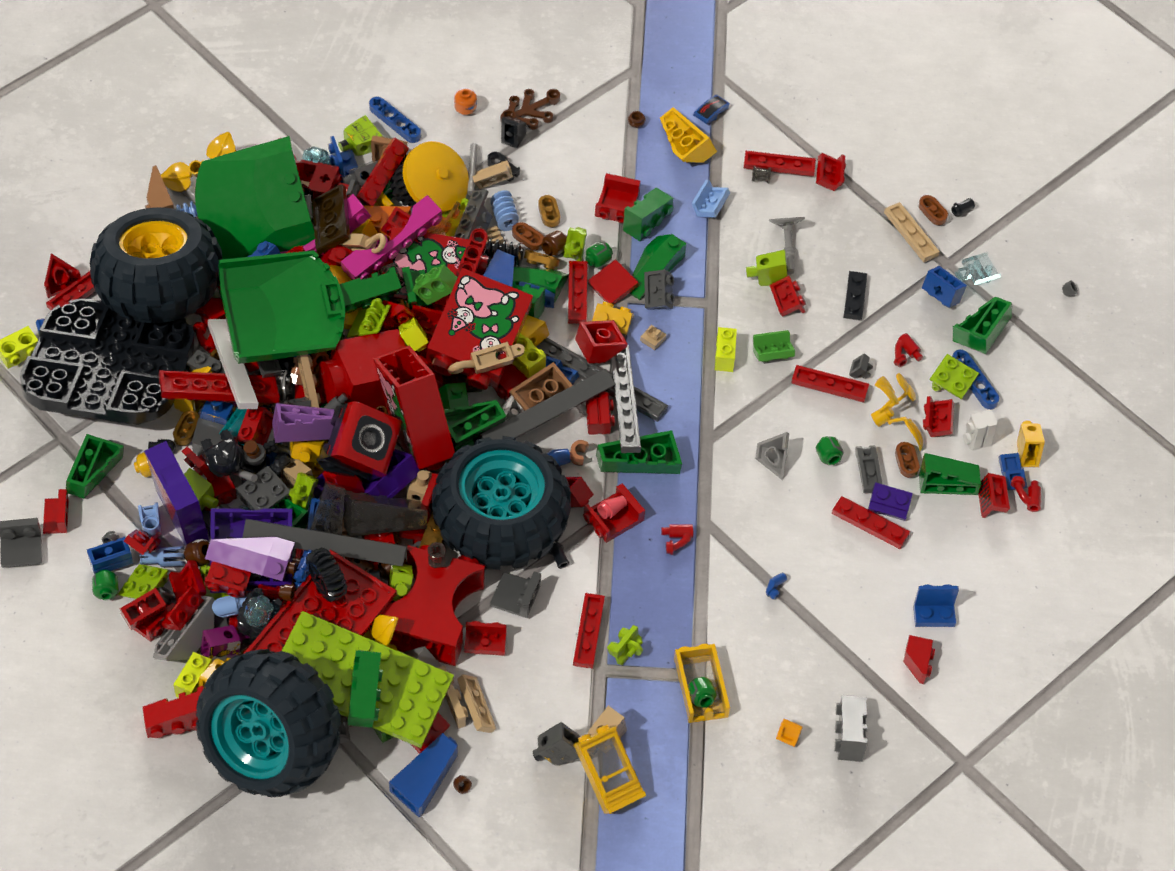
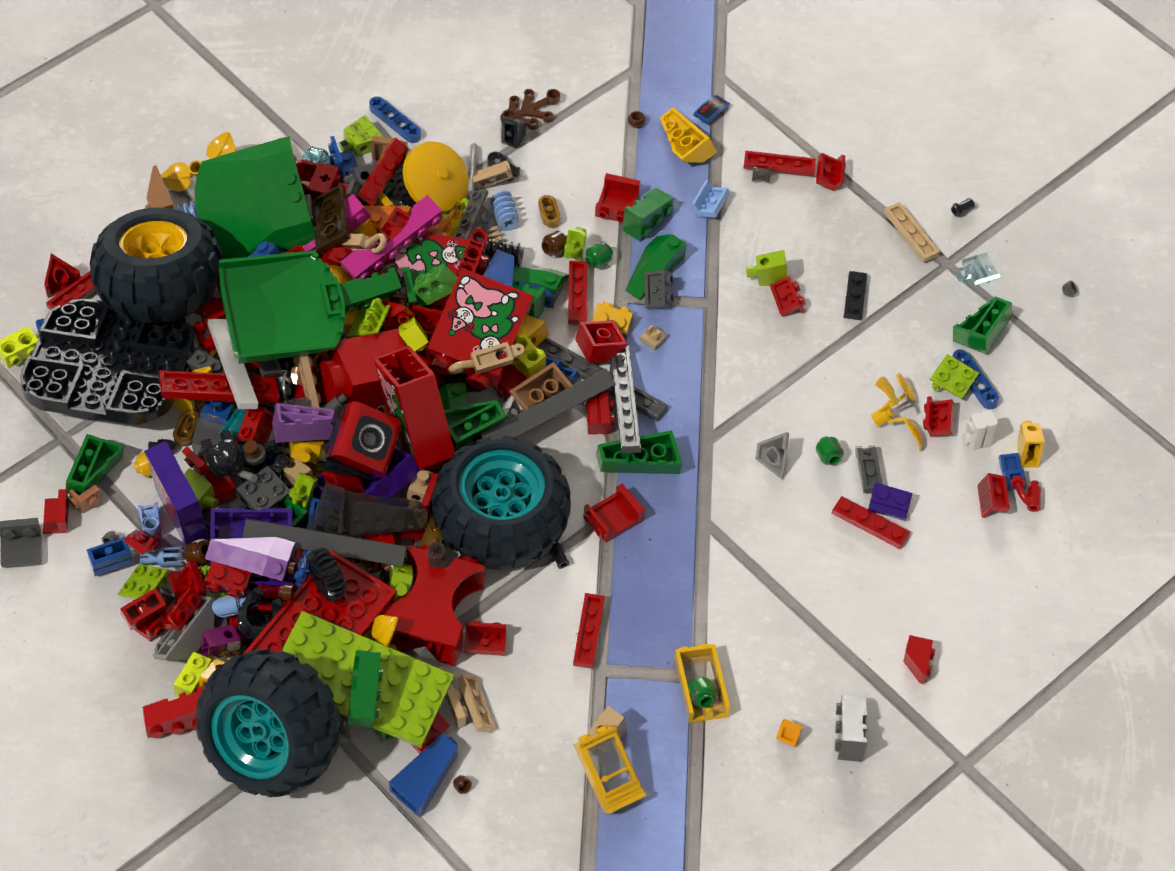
(86, 500): none -> nougat bracket
(105, 585): green head -> none
(258, 611): clear light blue head -> none
(465, 101): orange head -> none
(516, 594): dark grey bracket -> none
(530, 238): dark orange plate -> none
(549, 261): pearl gold plate -> none
(557, 745): dark grey torso -> none
(564, 456): piece -> none
(579, 491): red slope -> none
(611, 507): coral cone -> none
(613, 282): red tile -> none
(629, 644): lime hips -> none
(682, 531): red plant -> none
(725, 349): neon yellow brick -> none
(773, 346): bright green bracket -> none
(774, 582): blue arm -> none
(787, 225): light grey dish -> none
(830, 383): red plate -> none
(860, 367): dark grey tile -> none
(907, 461): dark orange plate -> none
(909, 346): red plant -> none
(935, 212): dark orange plate -> none
(935, 606): blue bracket -> none
(944, 286): blue brick -> none
(948, 476): green wedge -> none

